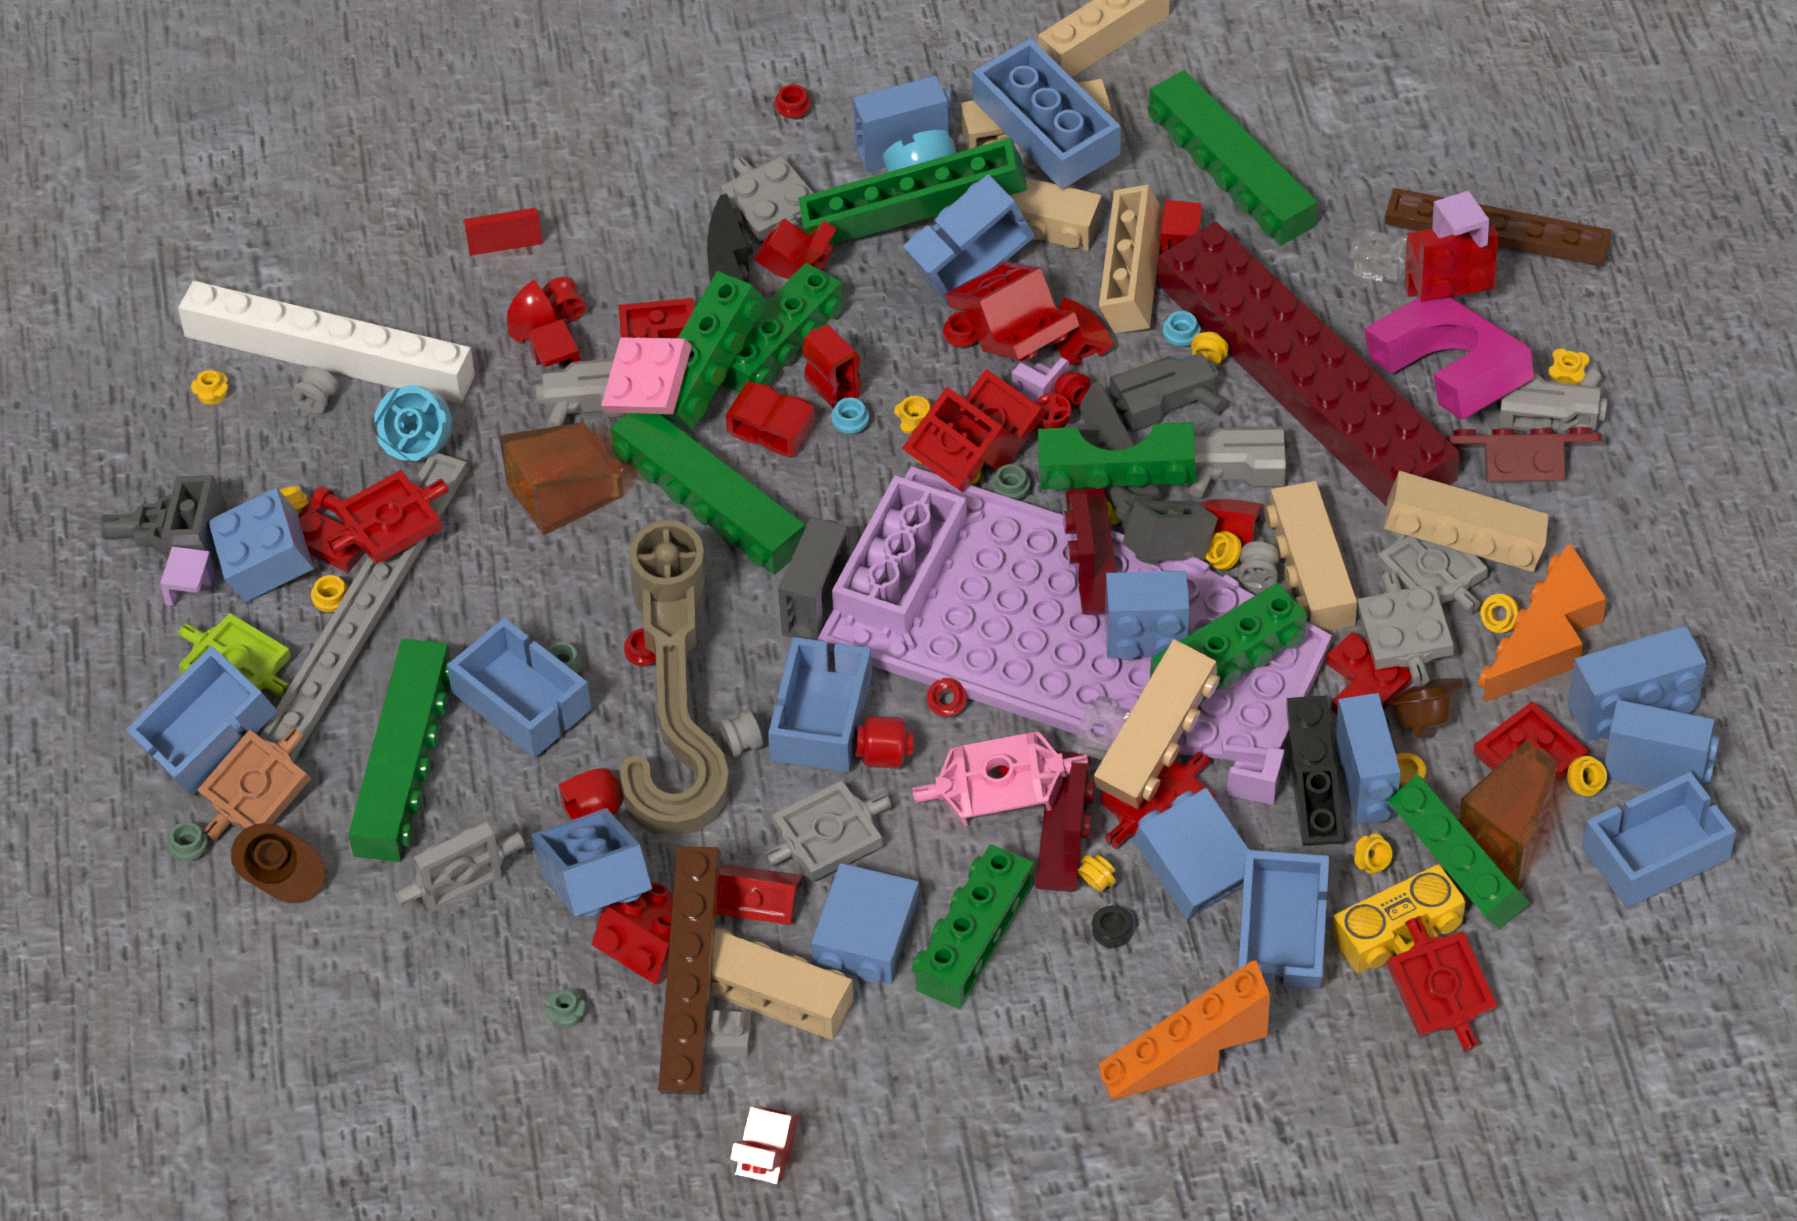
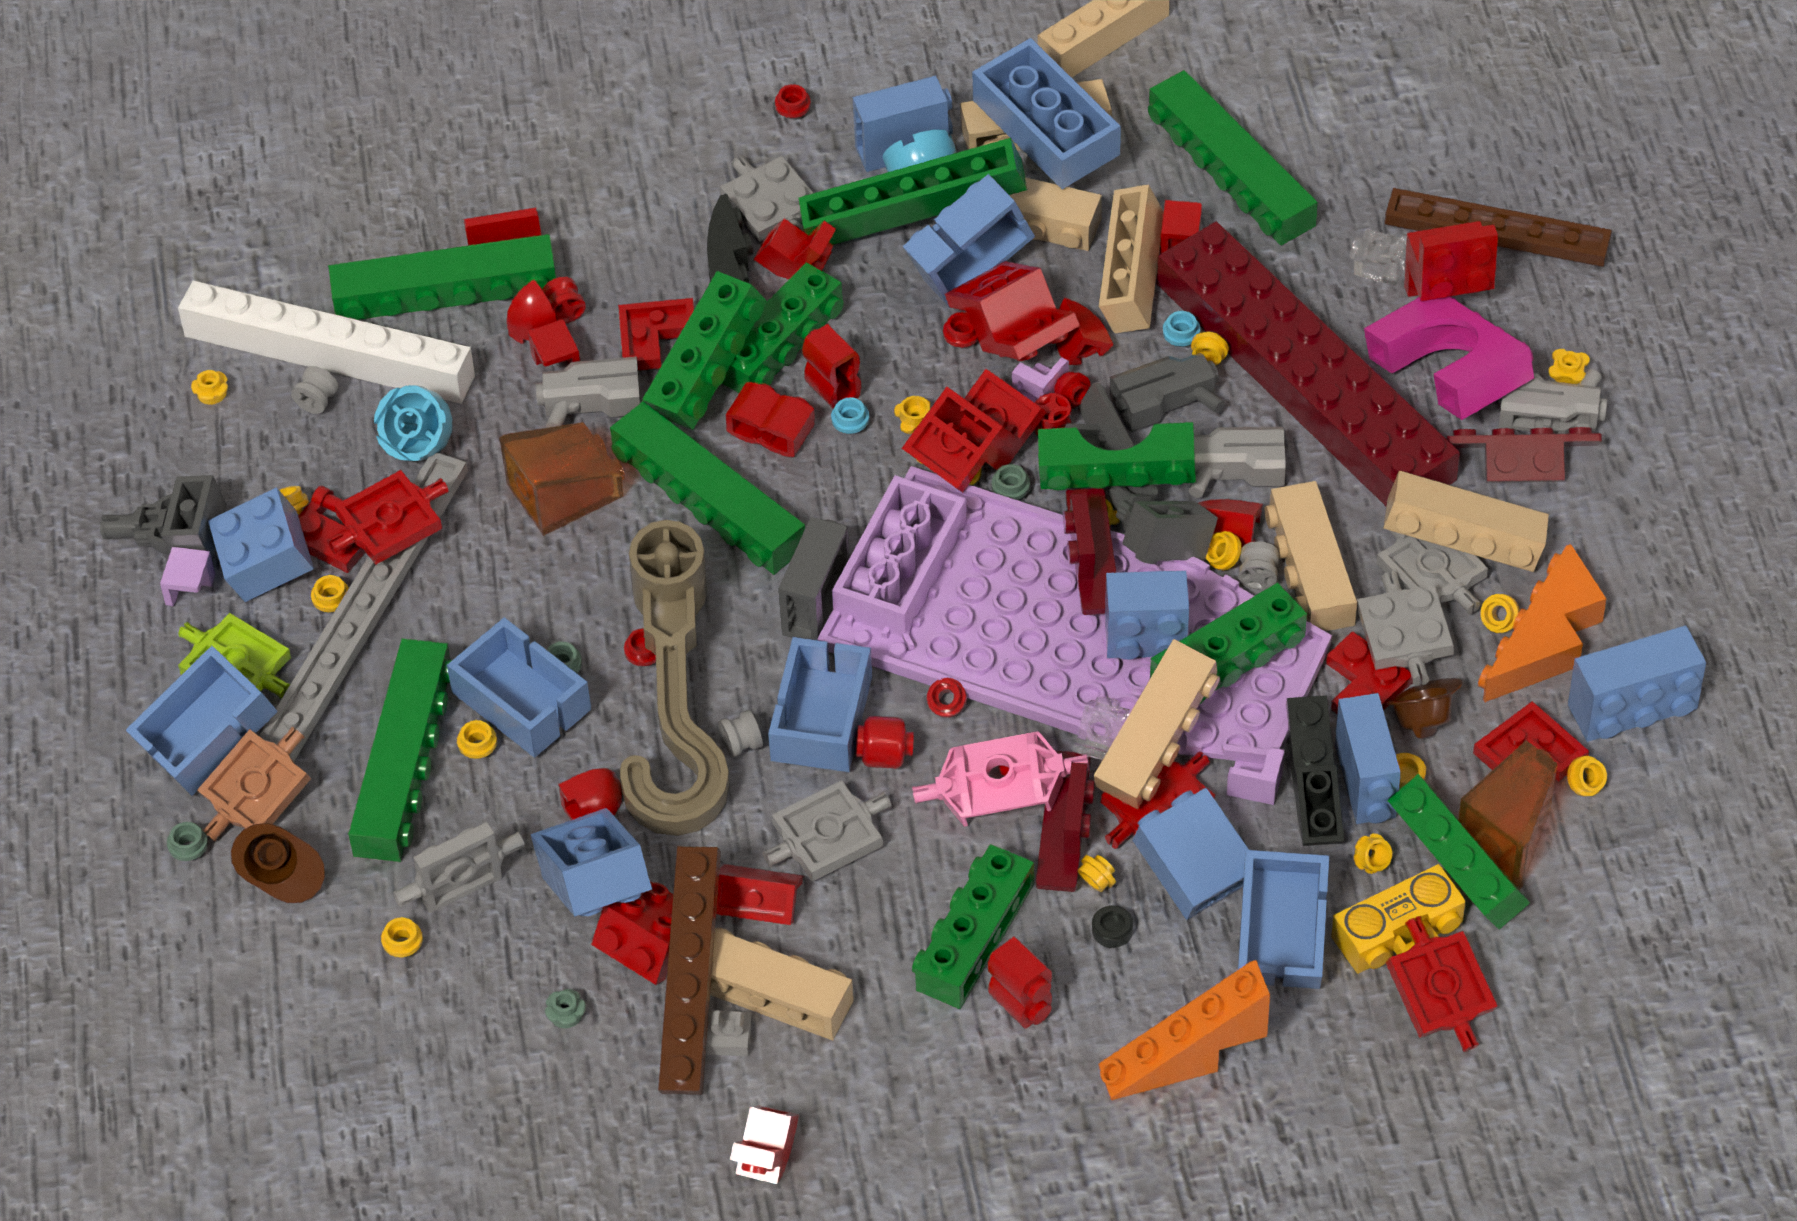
(401, 928): none -> yellow plate
(440, 277): none -> green brick
(475, 731): none -> yellow plate
(646, 375): bright pink plate -> none
(865, 923): medium blue brick -> none
(1020, 983): none -> red brick
(1460, 215): lavender panel -> none
(1658, 745): medium blue brick -> none
(1659, 839): medium blue piece -> none

